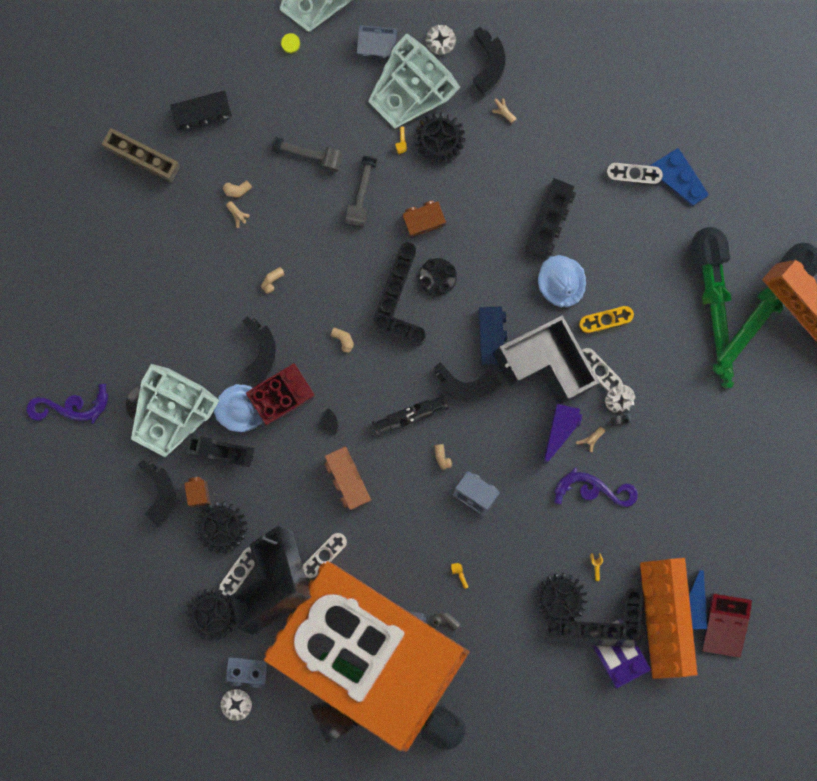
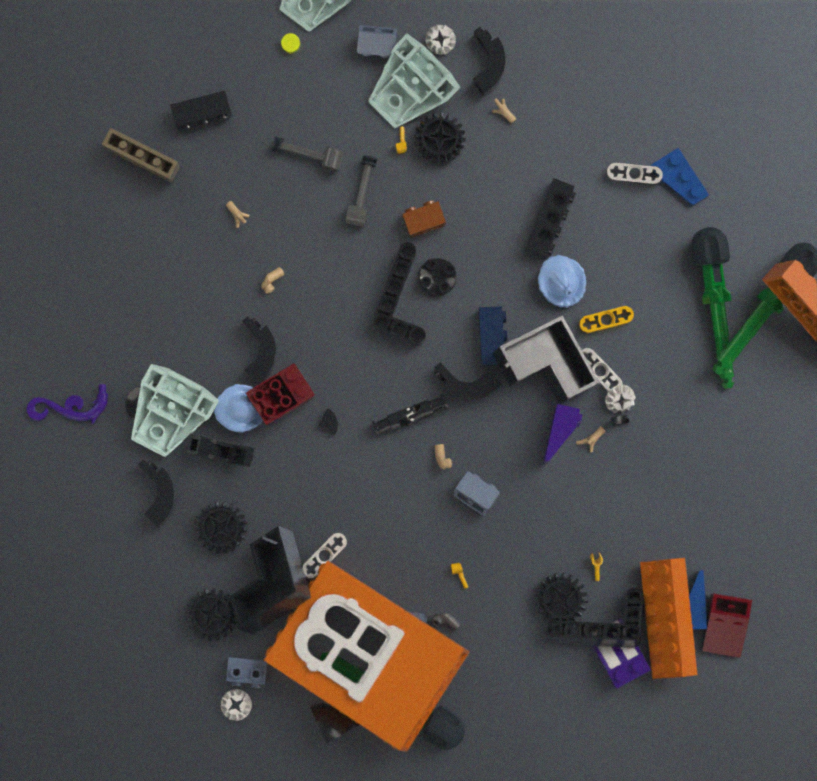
(197, 492): dark orange brick -> none
(236, 191): tan arm -> none
(247, 571): white beam -> none
(345, 339): tan arm -> none
(347, 479): nougat wedge -> none
(597, 485): dark purple plant -> none

